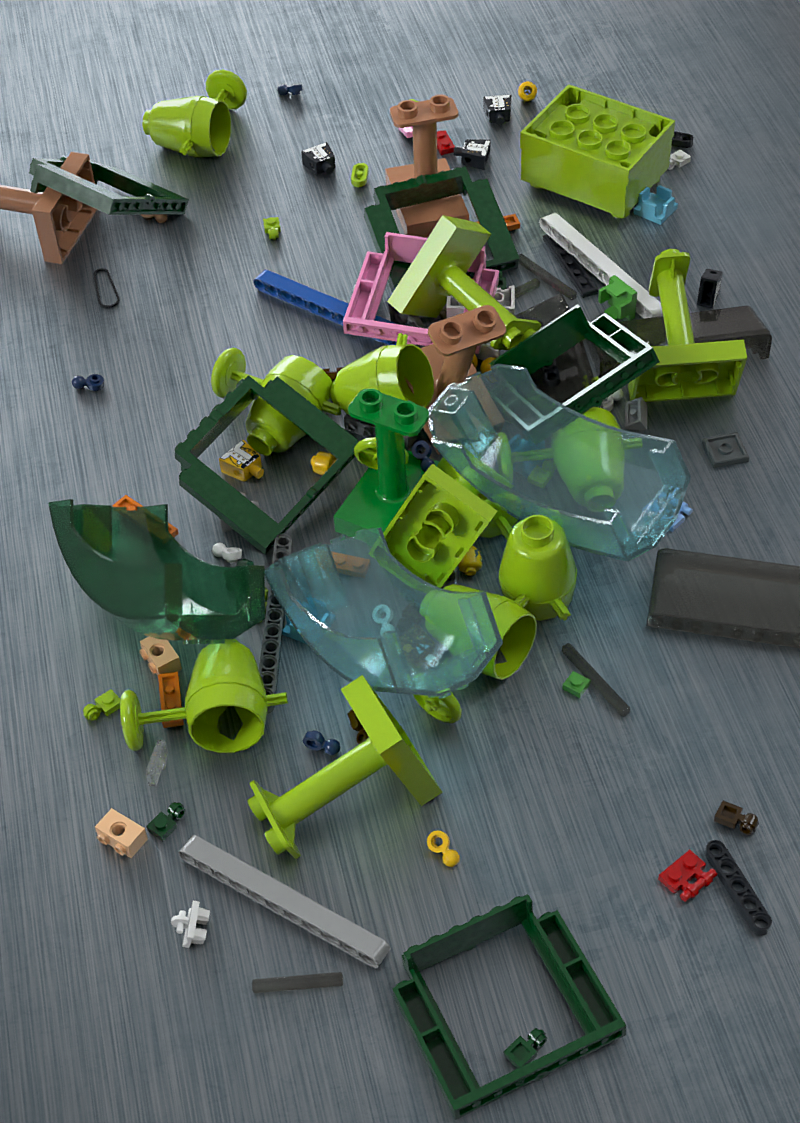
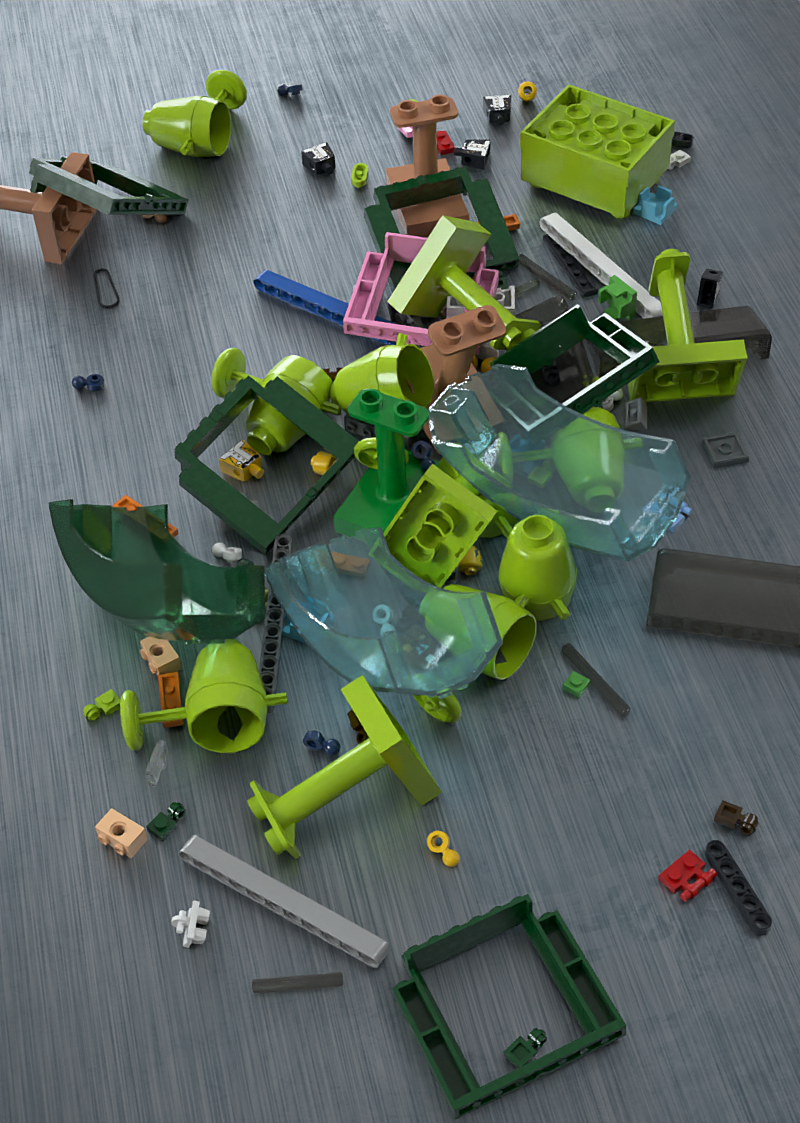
(272, 227): lime plate -> none

